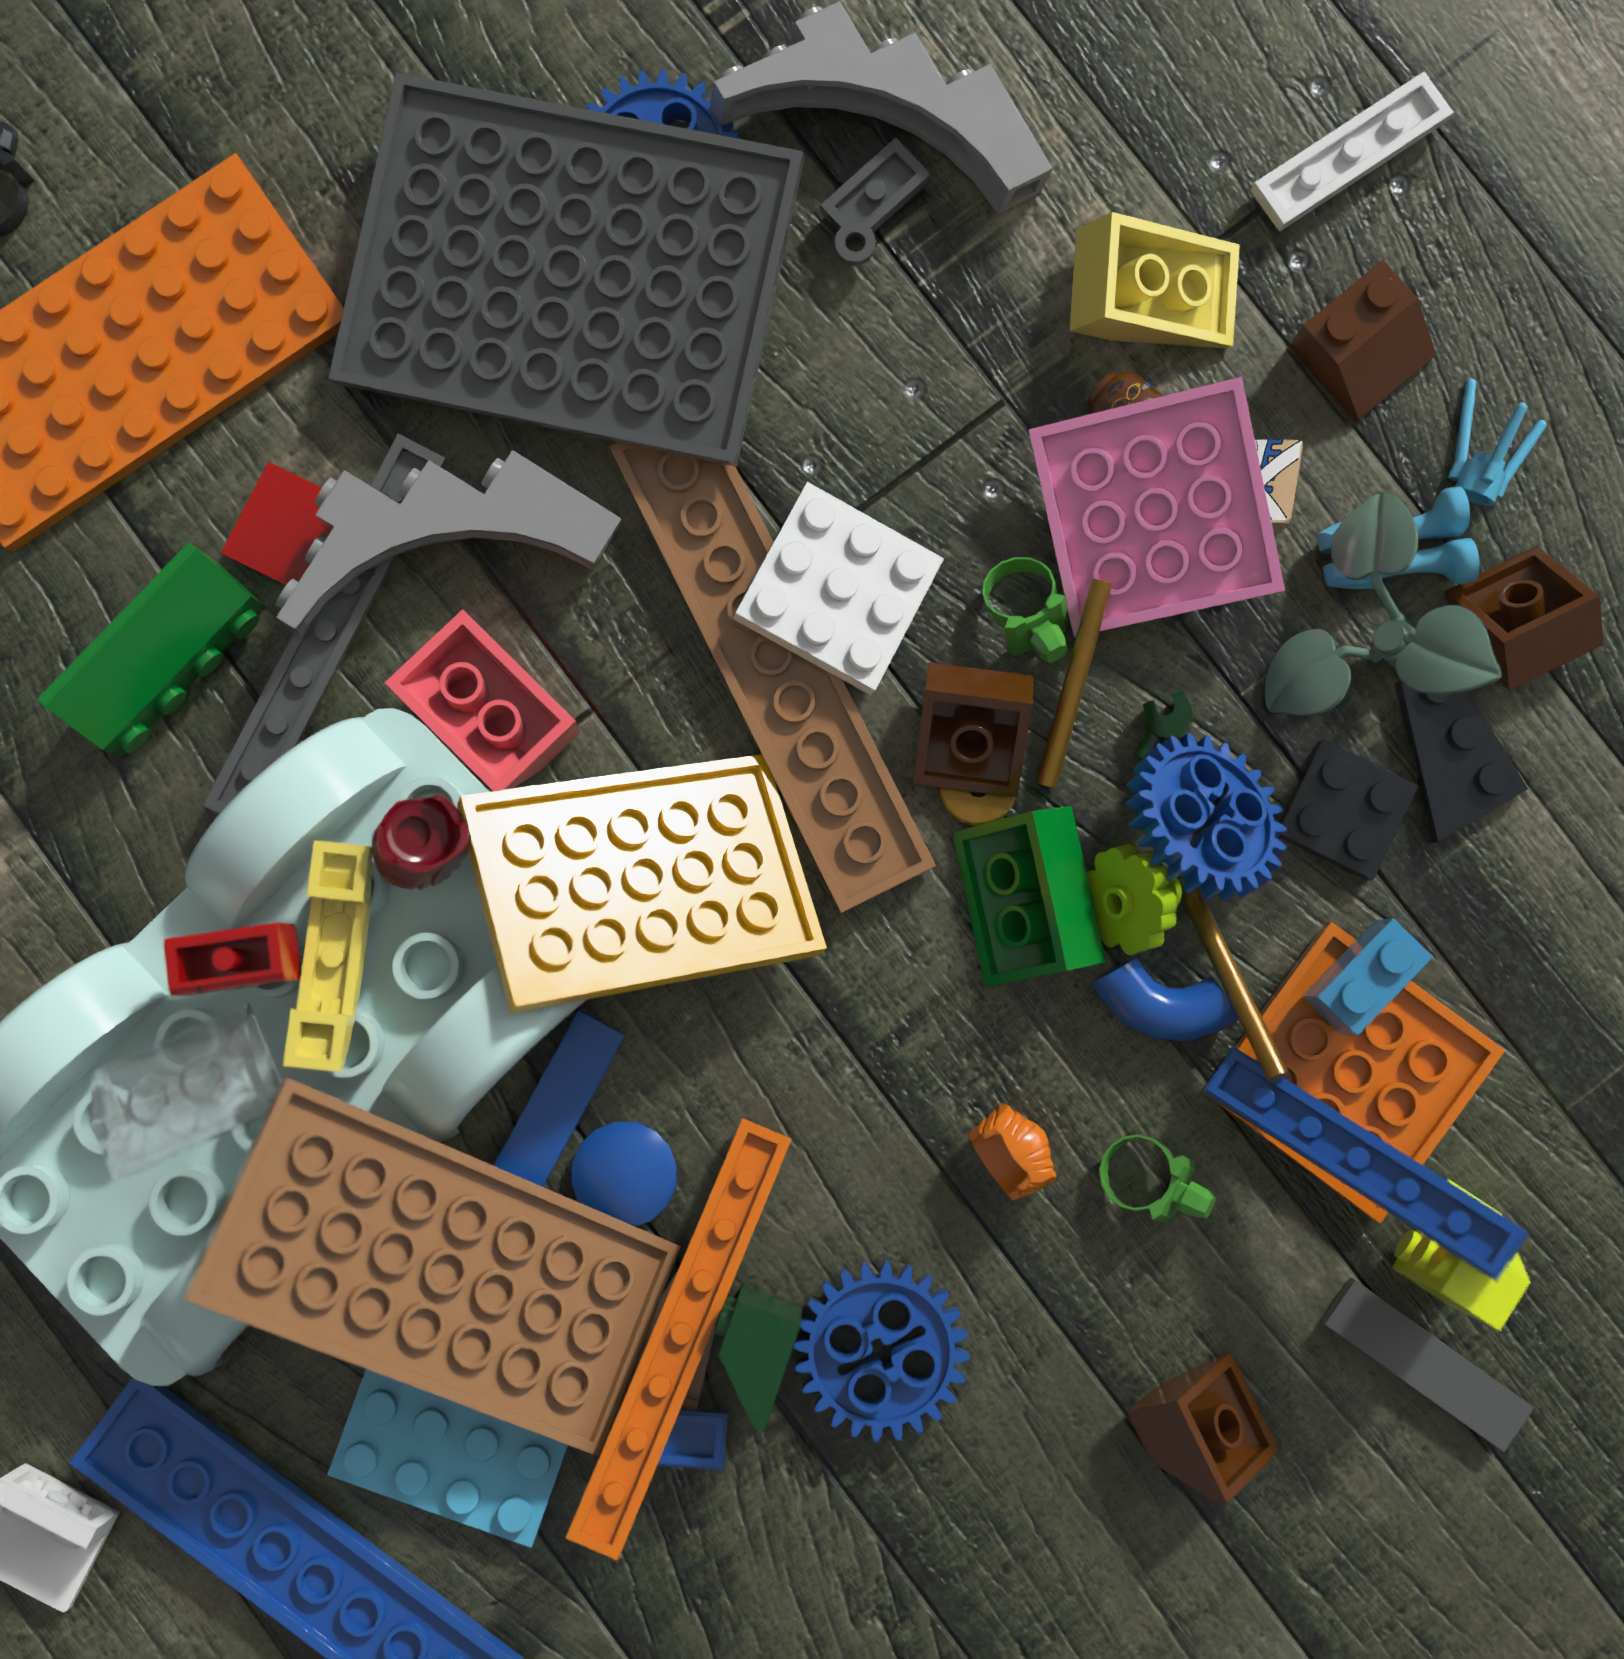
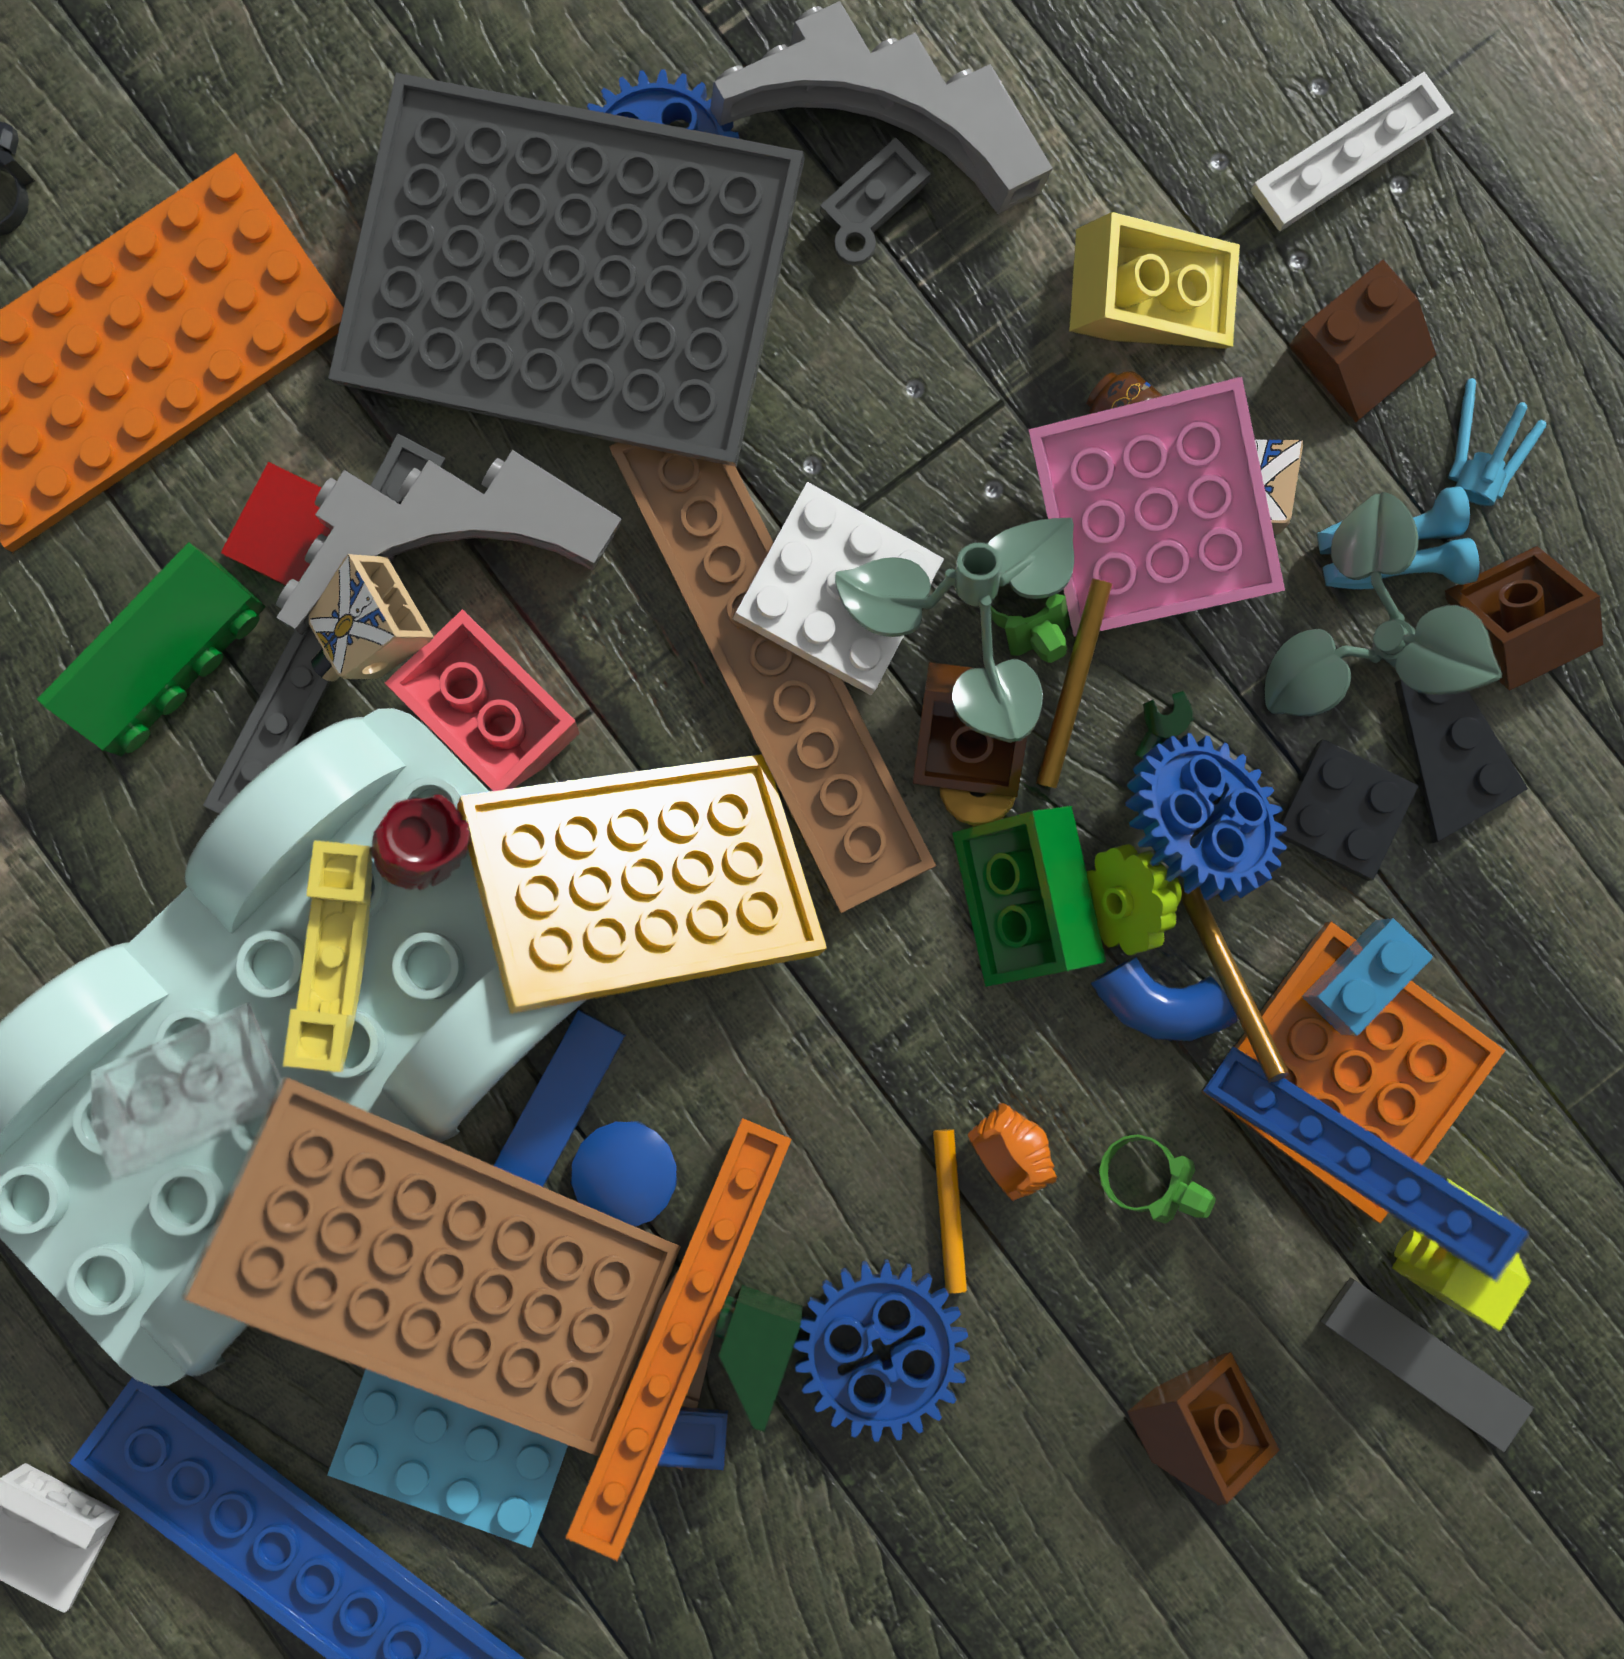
(232, 959): red brick -> none
(365, 621): none -> tan torso
(949, 1211): none -> light orange bar
(1031, 557): none -> sand green plant

